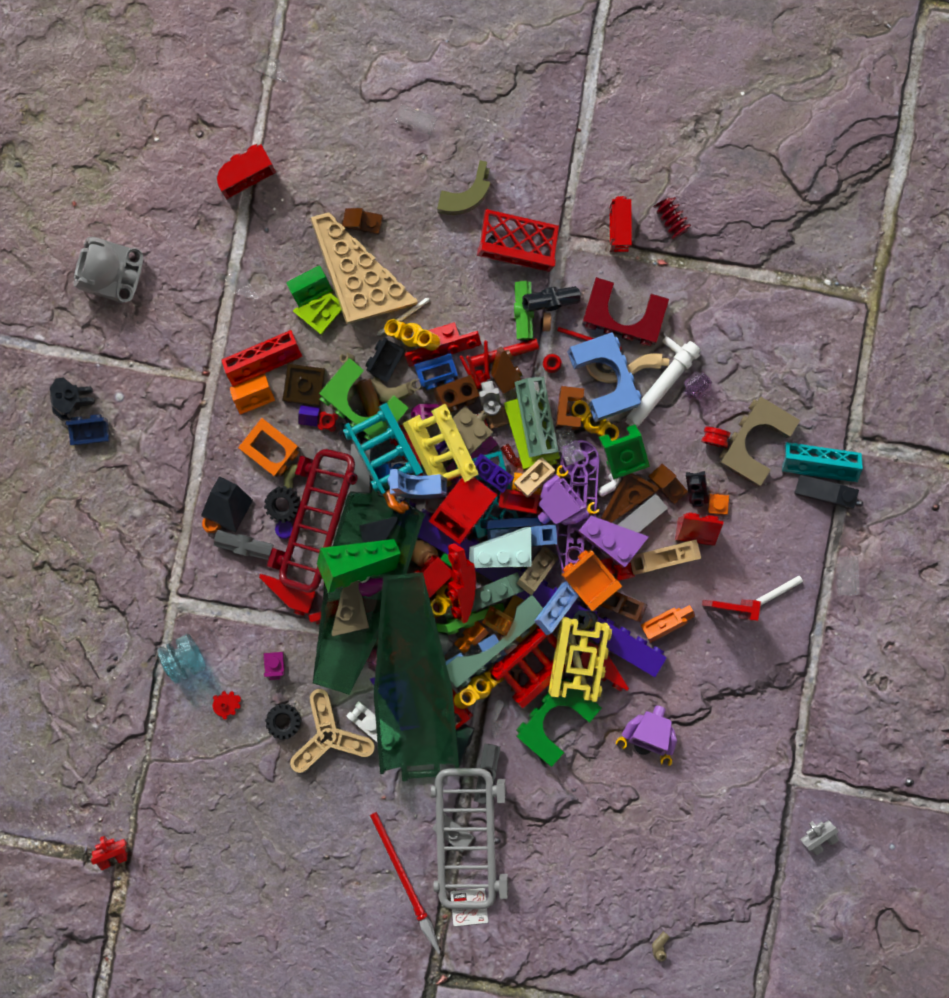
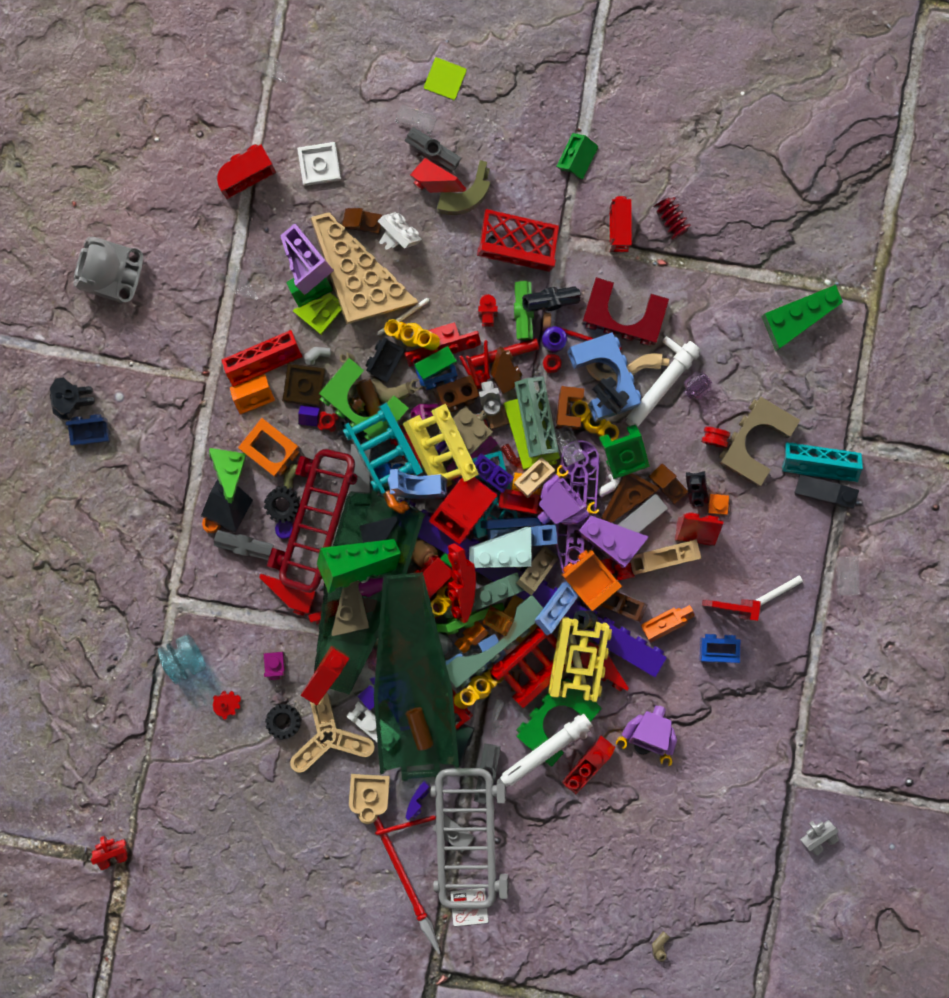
(228, 469): none -> bright green wing
(305, 260): none -> medium lavender wedge
(316, 352): none -> light grey arm
(319, 164): none -> white tile
(325, 675): none -> red slope
(357, 404): none -> reddish brown plate
(367, 697): none -> dark purple slope
(368, 796): none -> tan plate
(398, 231): none -> white plate
(405, 825): none -> red axle
(415, 805): none -> dark purple slope
(419, 728): none -> reddish brown piece
(435, 179): none -> red slope
(435, 363): none -> green panel
(443, 156): none -> dark grey piece
(445, 78): none -> lime sticker
(487, 310): none -> red hips
(551, 333): none -> dark purple head
(570, 732): none -> white cylinder
(577, 155): none -> green panel
(589, 764): none -> red slope
(609, 396): none -> black hips
(719, 657): none -> blue window
(794, 318): none -> green wedge

